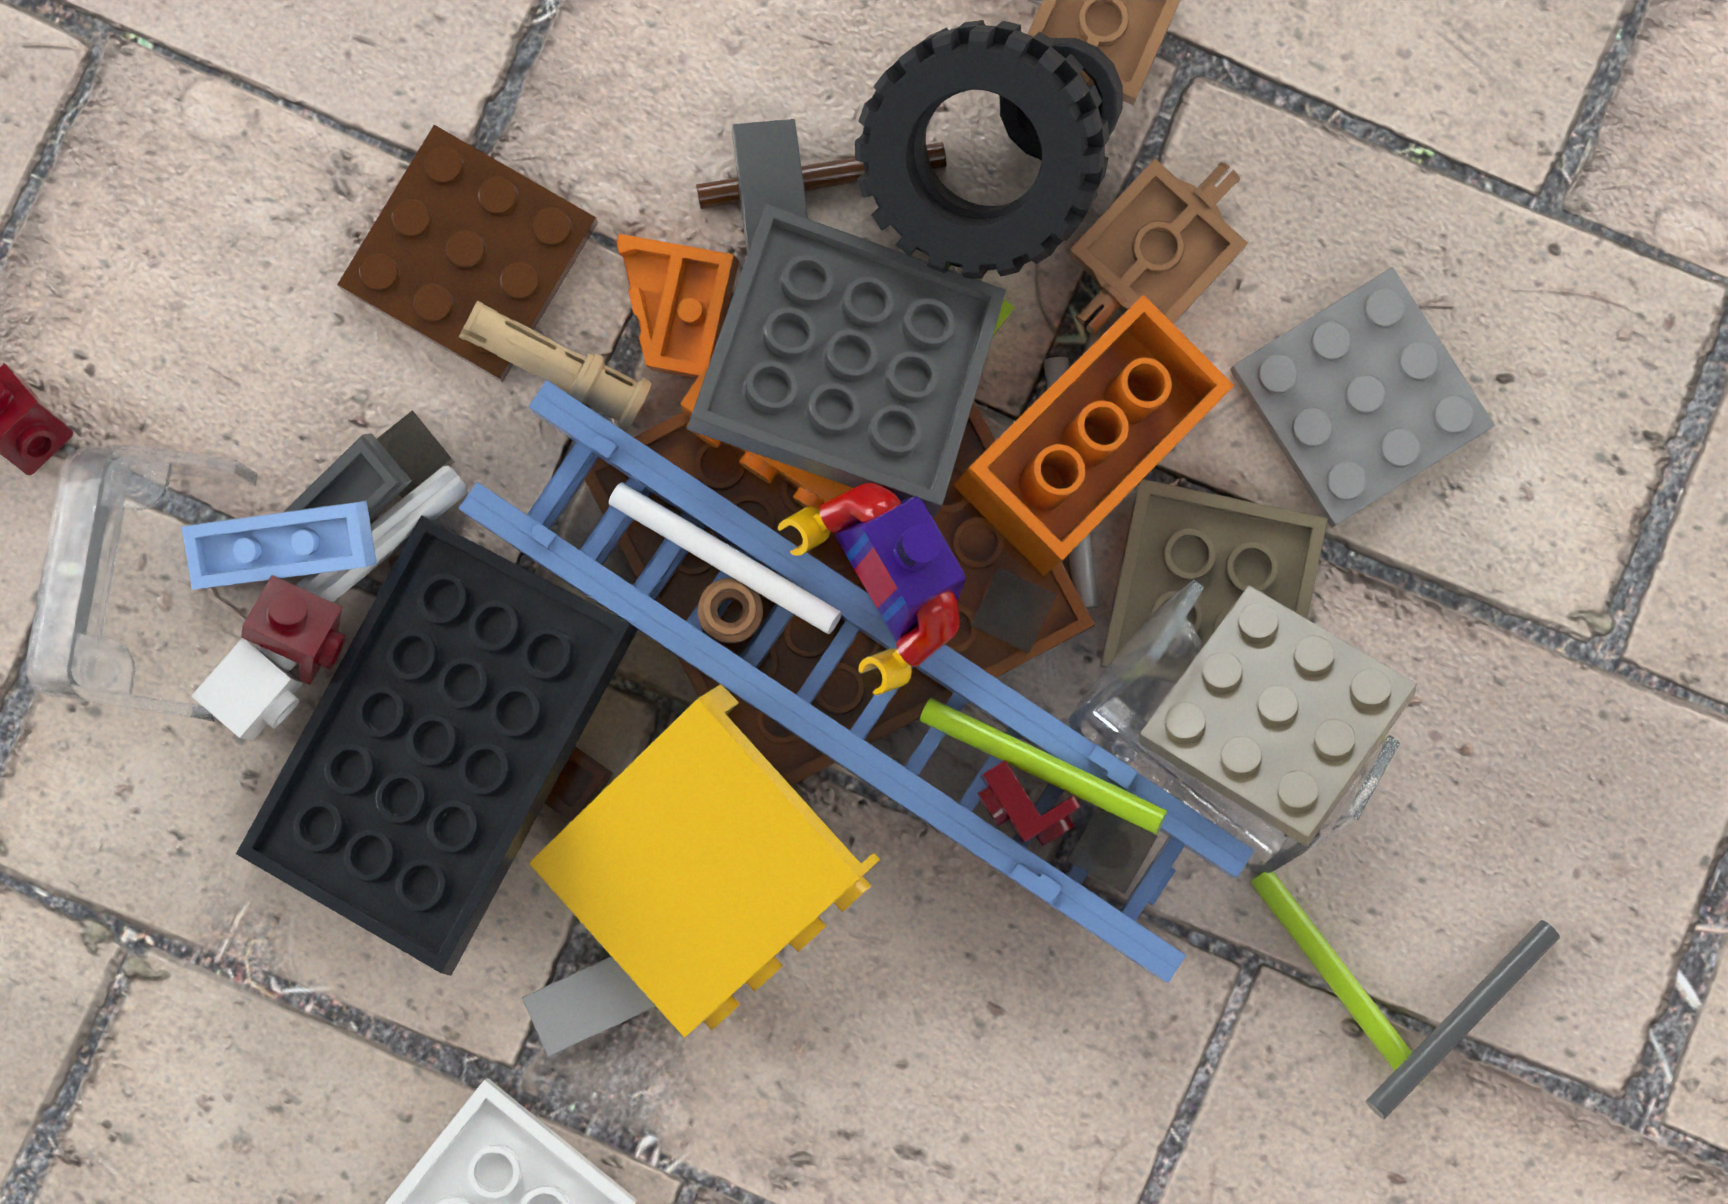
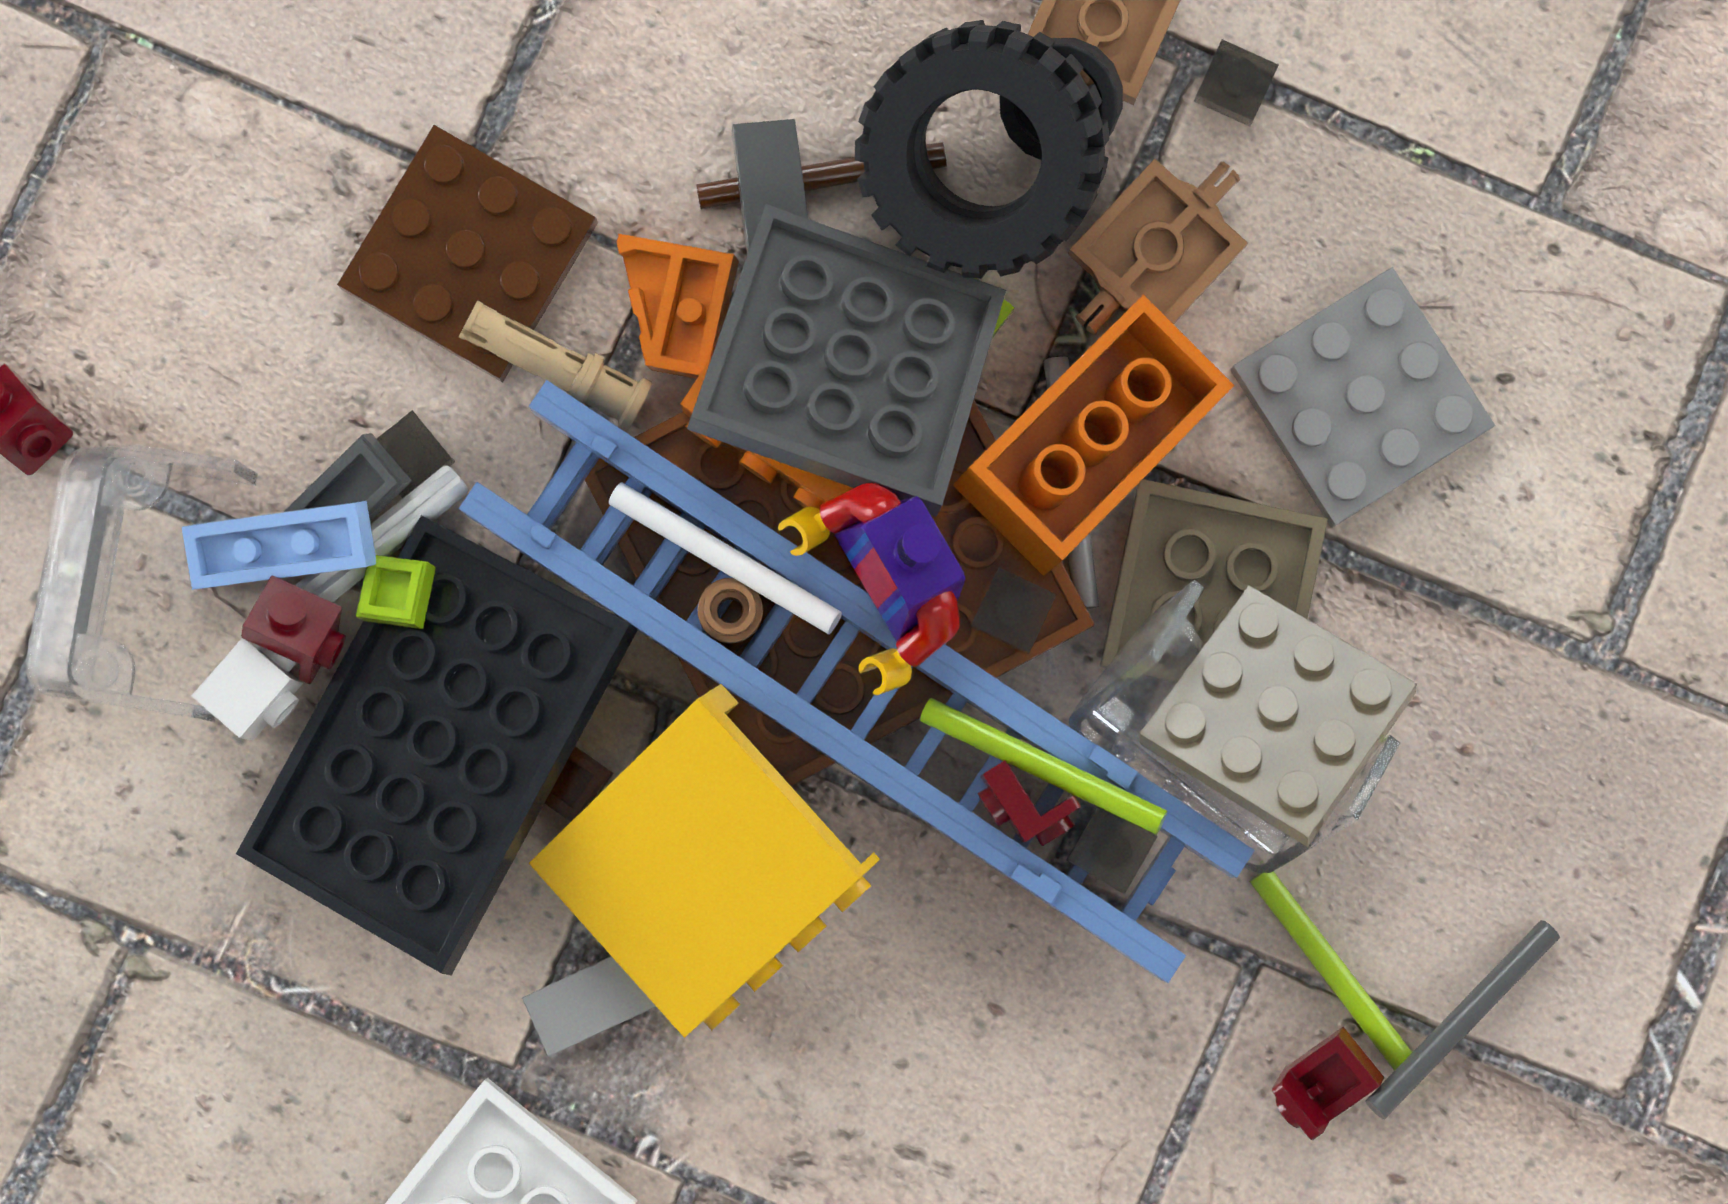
(396, 592): none -> lime tile
(1236, 82): none -> clear smoke plate
(1325, 1083): none -> dark red bracket

